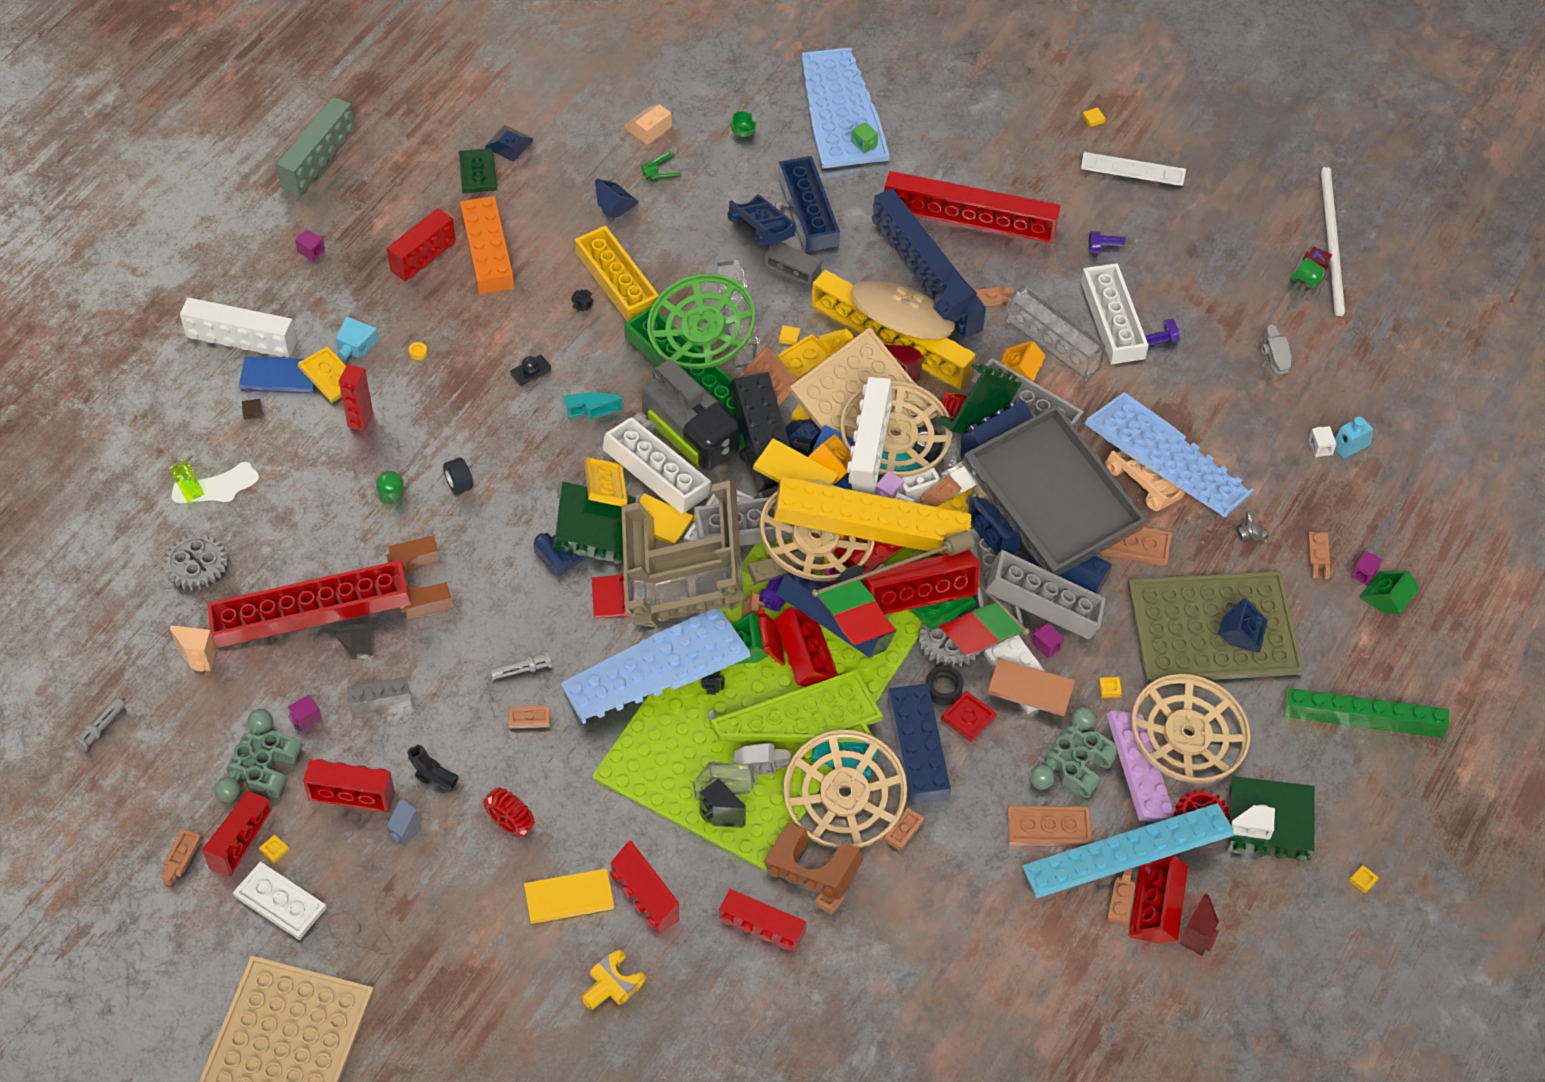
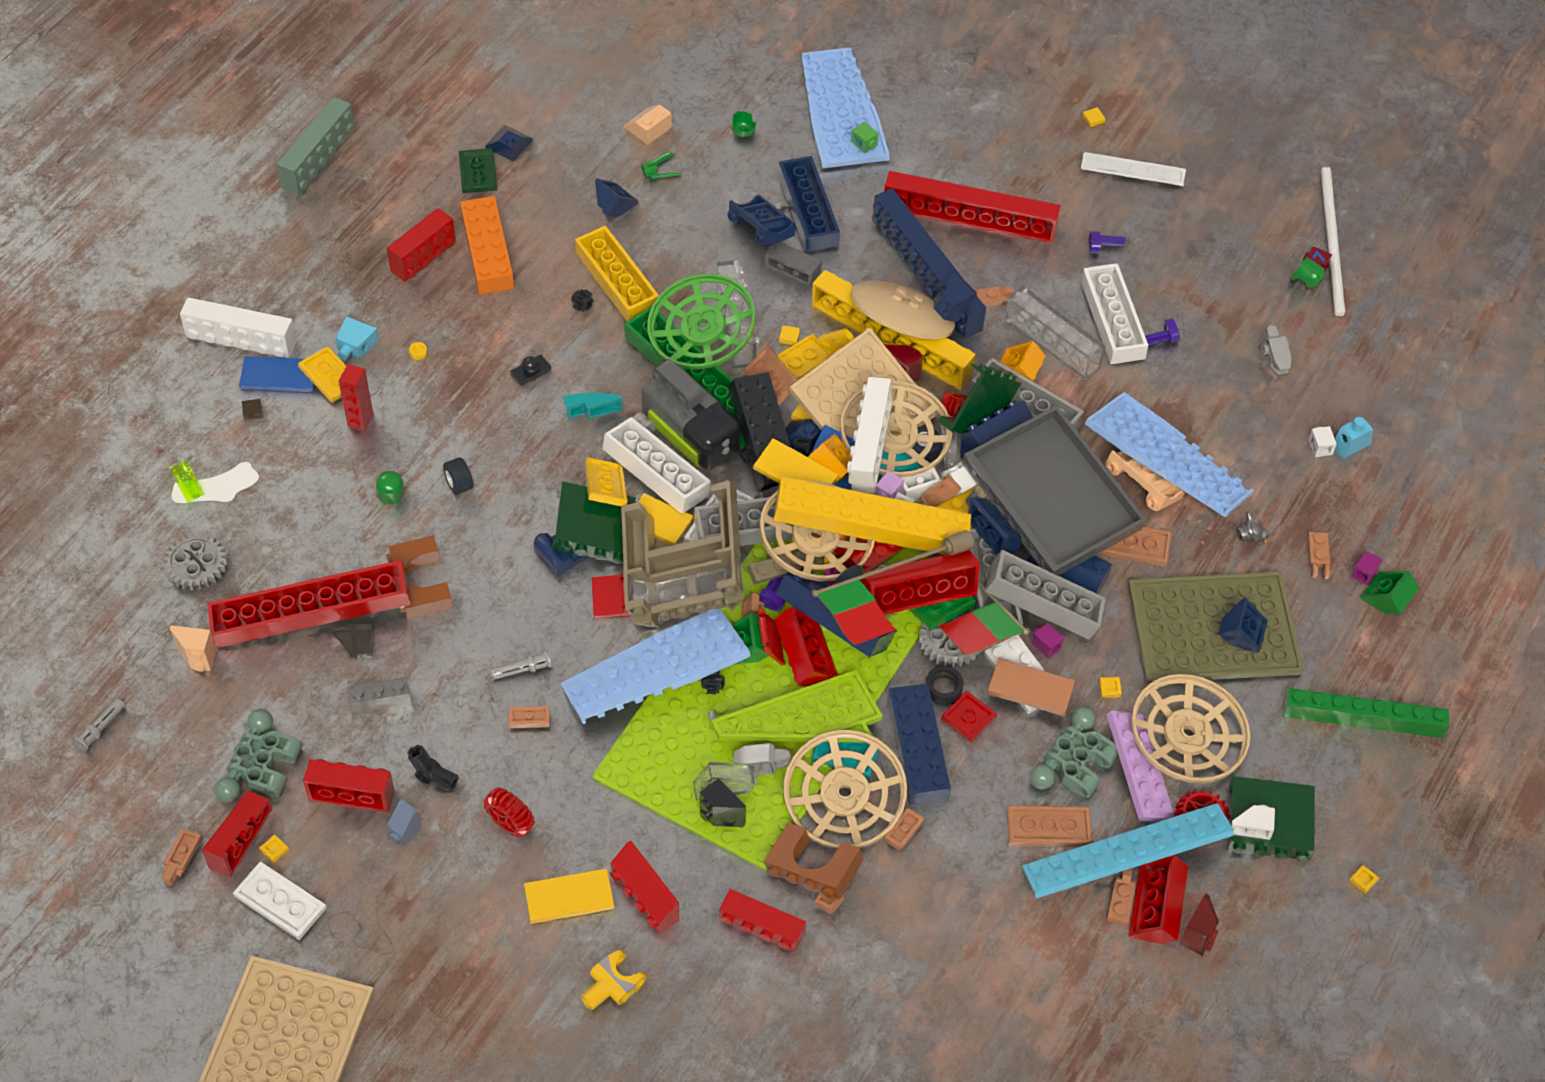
(304, 712): magenta brick -> none
(309, 245): magenta brick -> none

